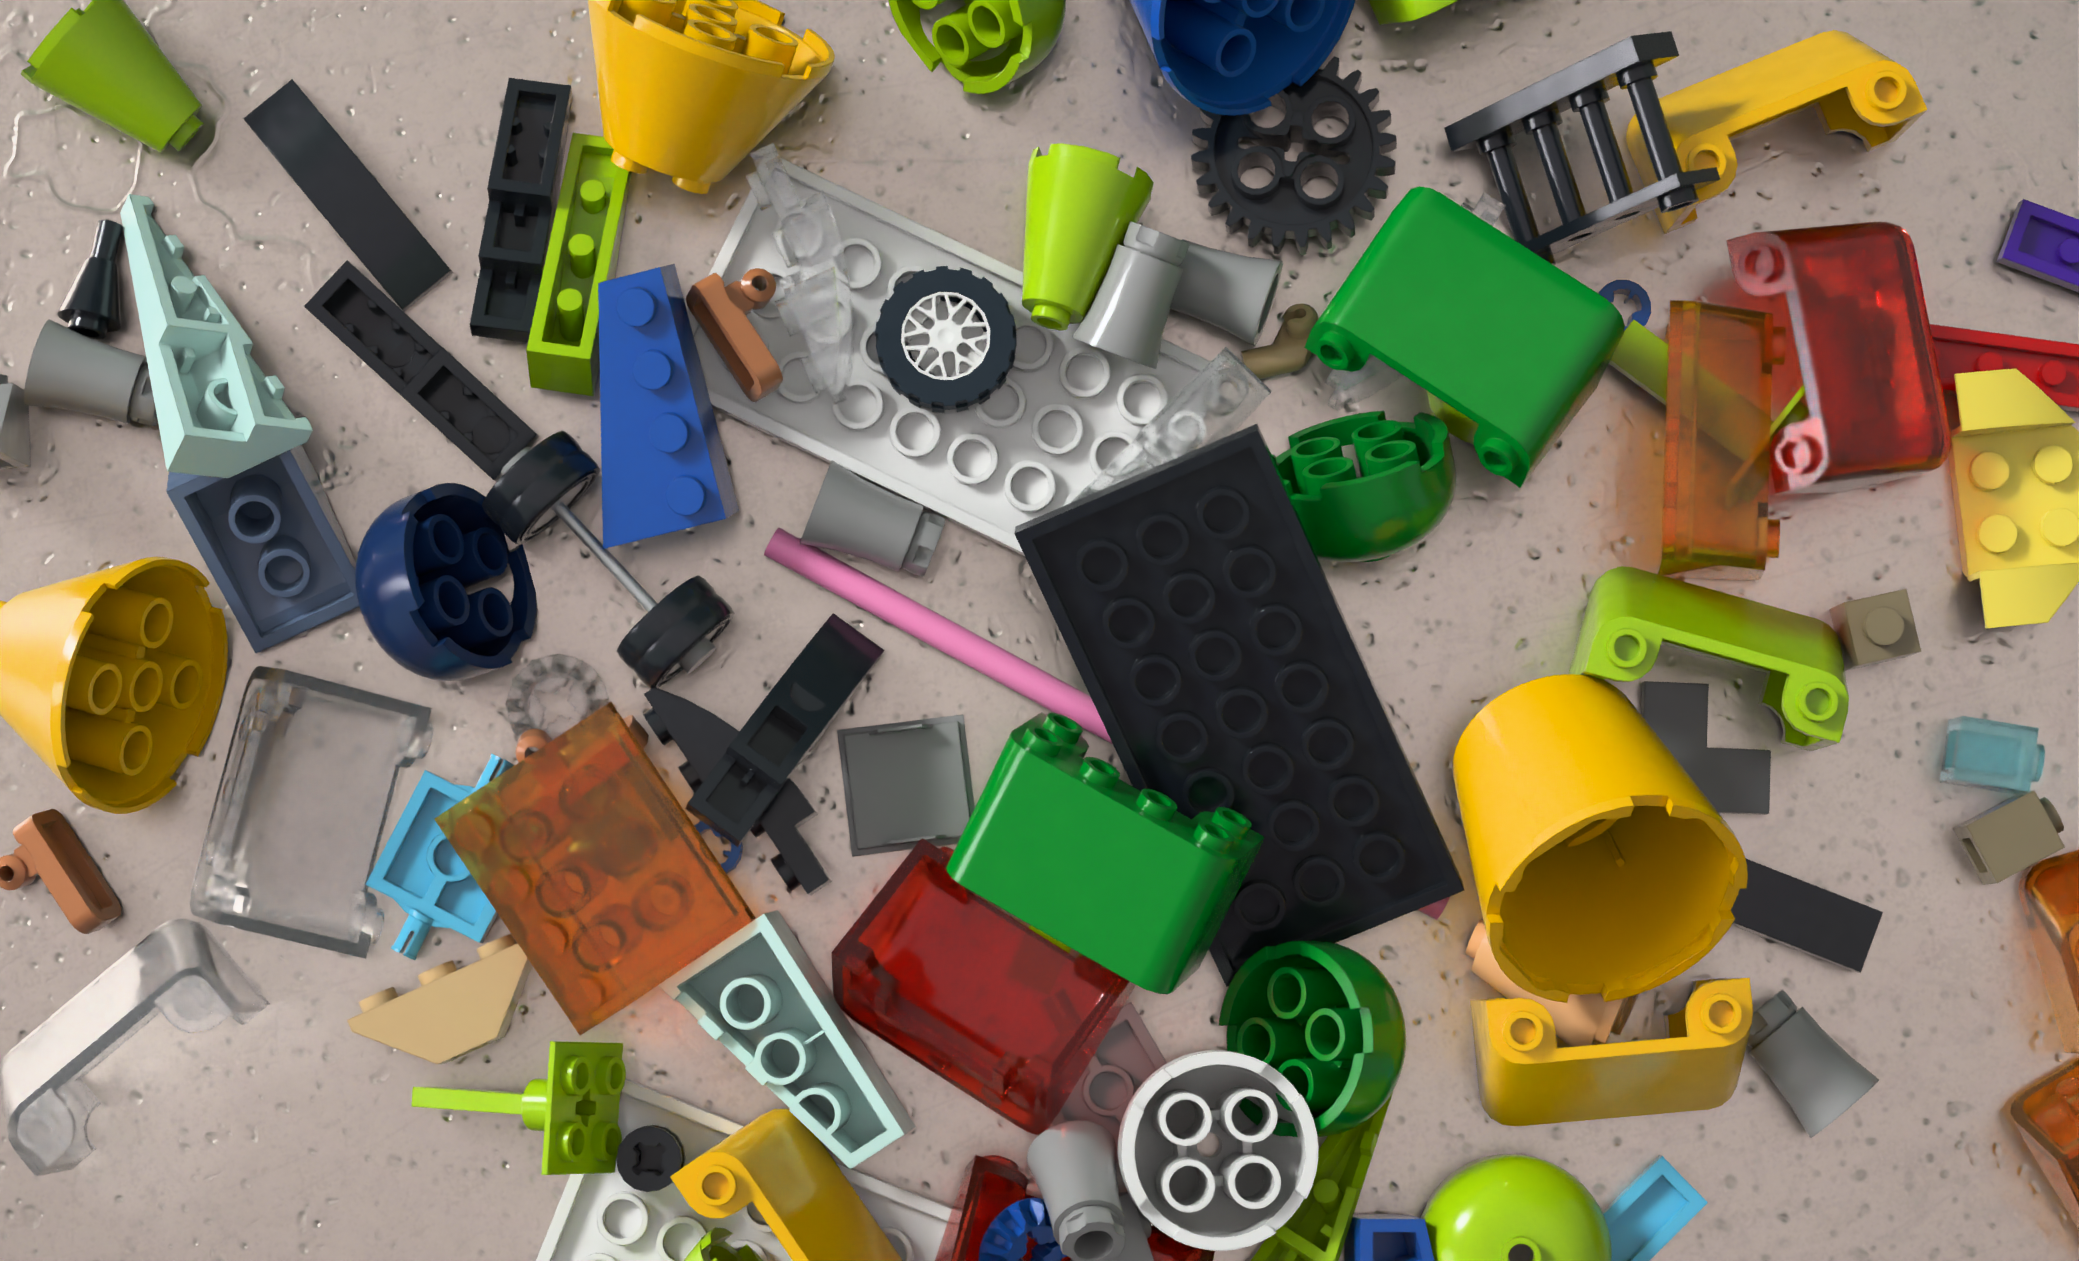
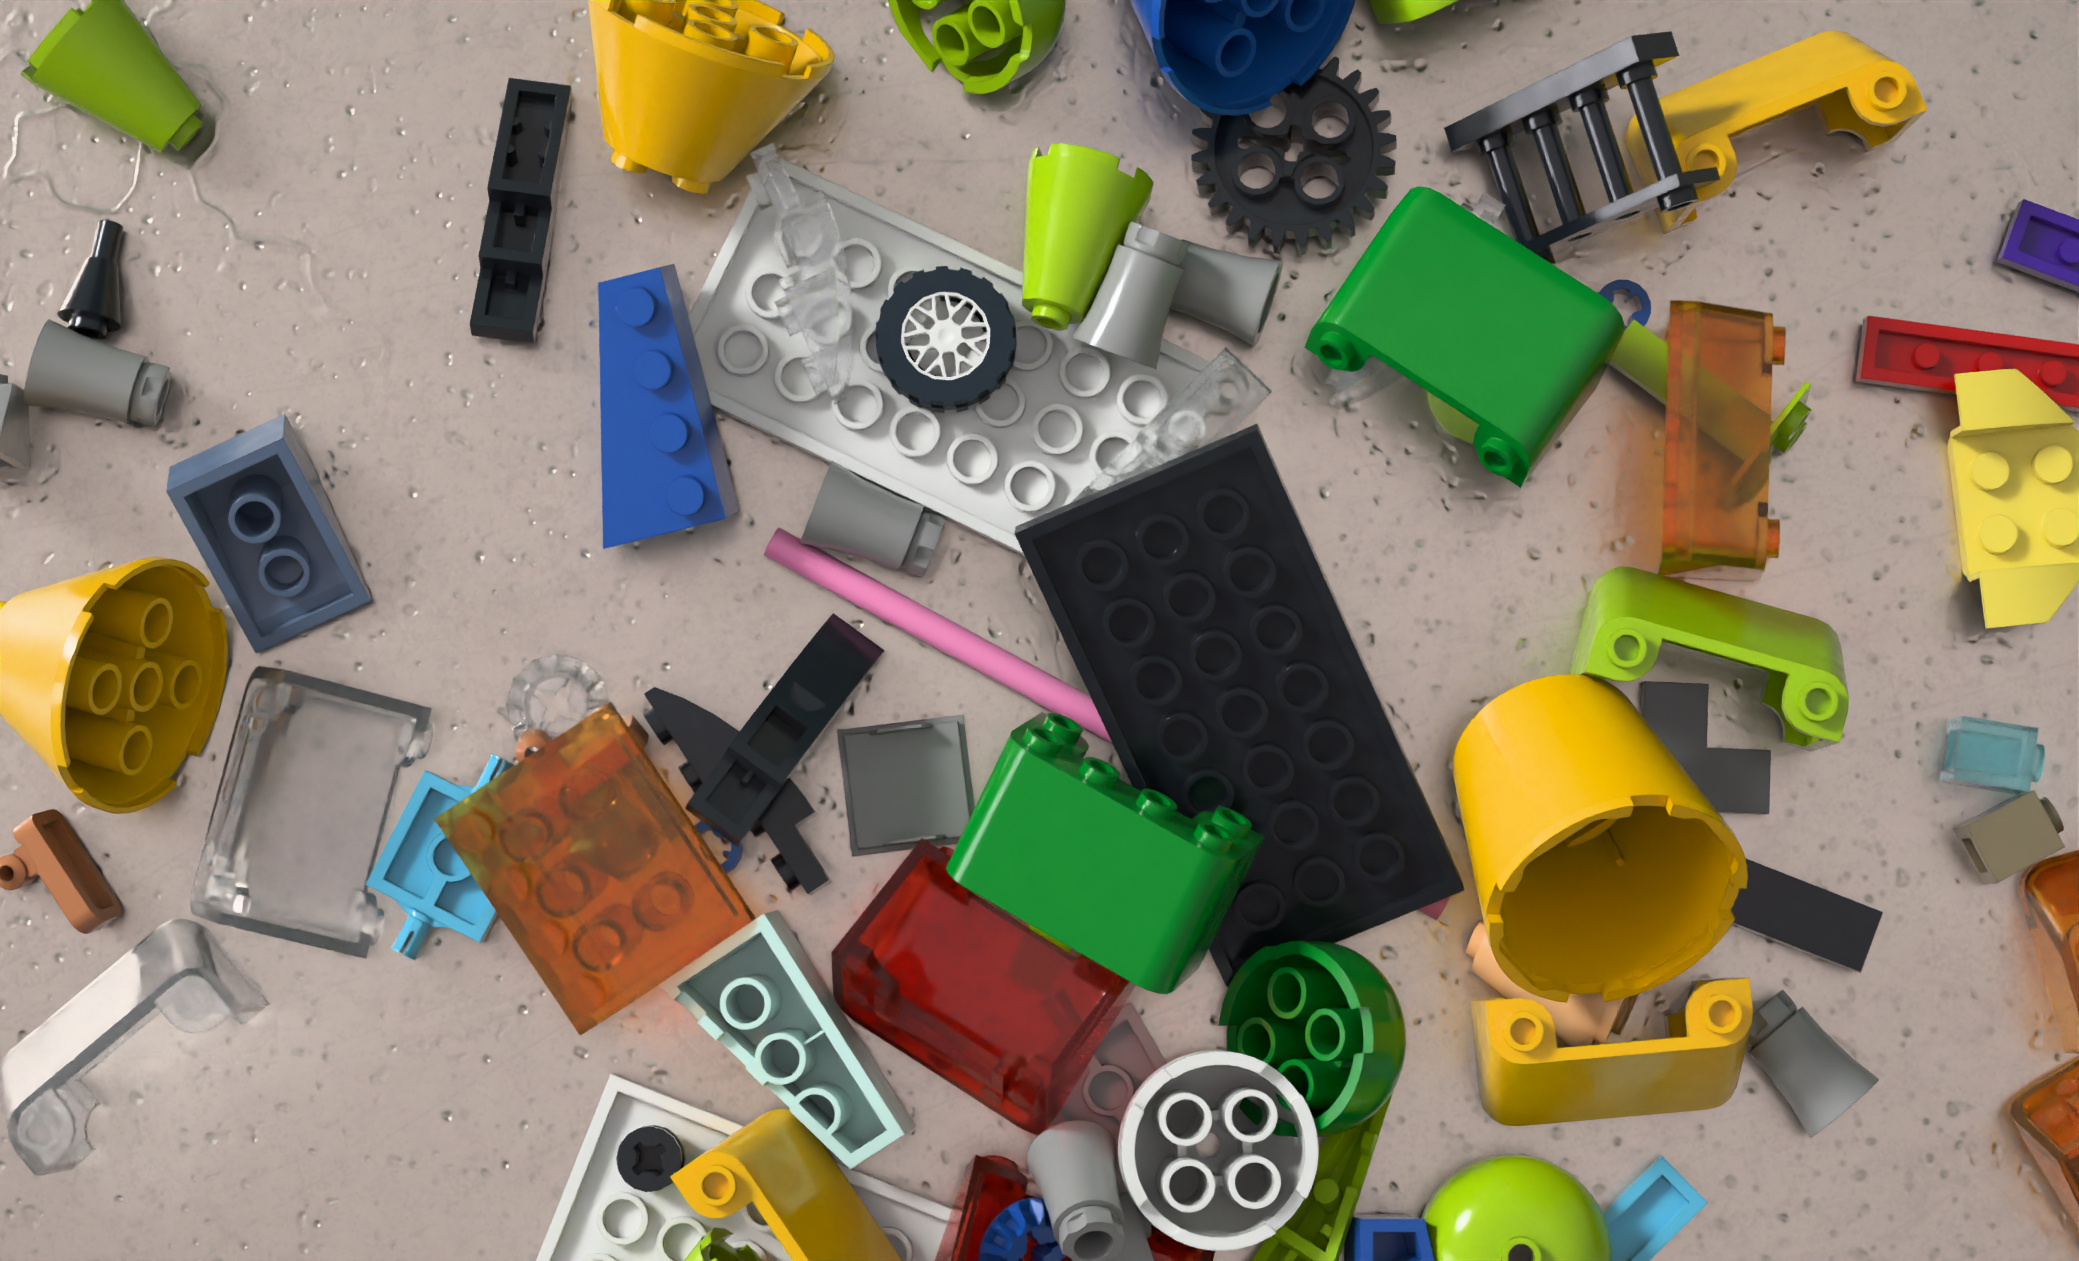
(207, 389): light aqua wedge -> none
(347, 195): black slope -> none
(415, 579): dark blue cylinder -> none
(420, 369): black slope -> none
(452, 1008): tan slope -> none
(540, 489): black axle -> none
(572, 1106): lime piece -> none
(579, 256): lime slope -> none
(723, 319): nougat piece -> none
(1288, 350): tan arm -> none
(1394, 503): green cylinder -> none
(1859, 352): clear red windscreen -> none
(1875, 629): dark tan brick -> none

